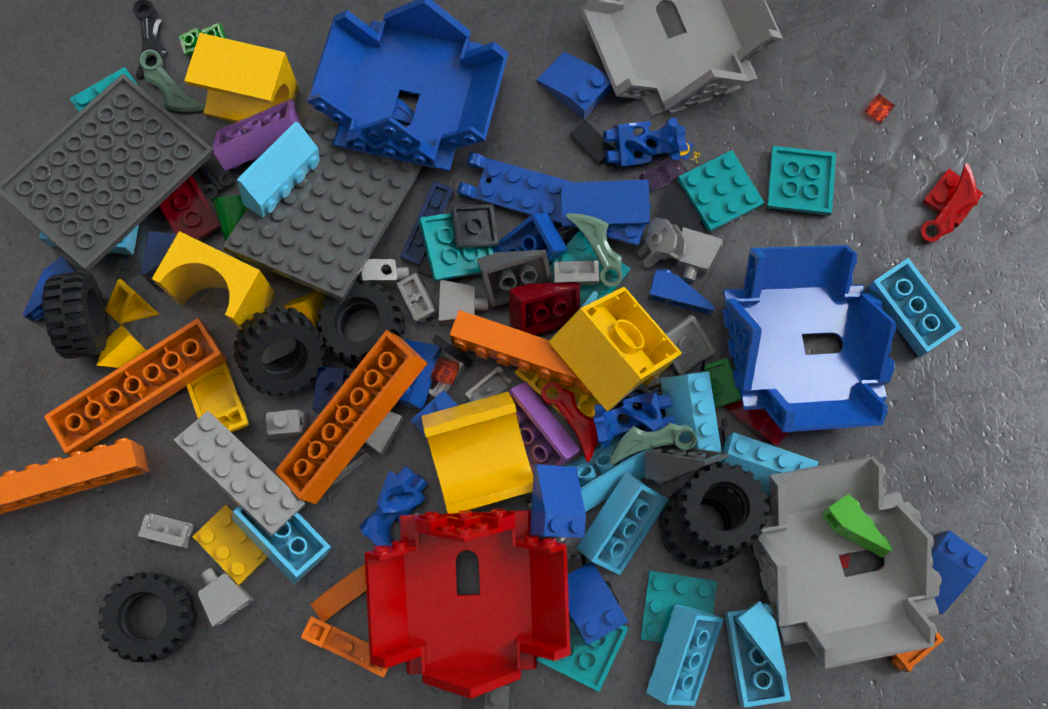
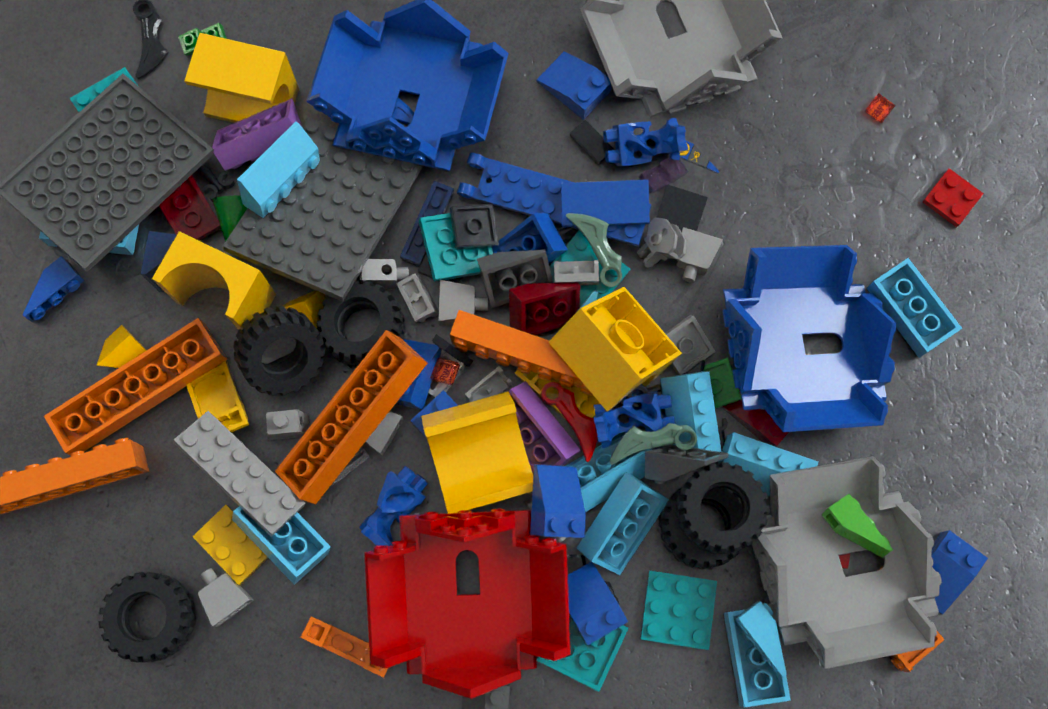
(75, 314): black tyre -> none
(127, 305): yellow slope -> none
(166, 530): light grey hinge -> none
(173, 96): sand green piece -> none
(326, 379): clear blue brick -> none
(340, 594): orange slope -> none
(674, 291): blue slope -> none
(684, 656): medium azure slope -> none
(720, 191): teal plate -> none
(801, 180): teal plate -> none
(962, 198): red piece -> none

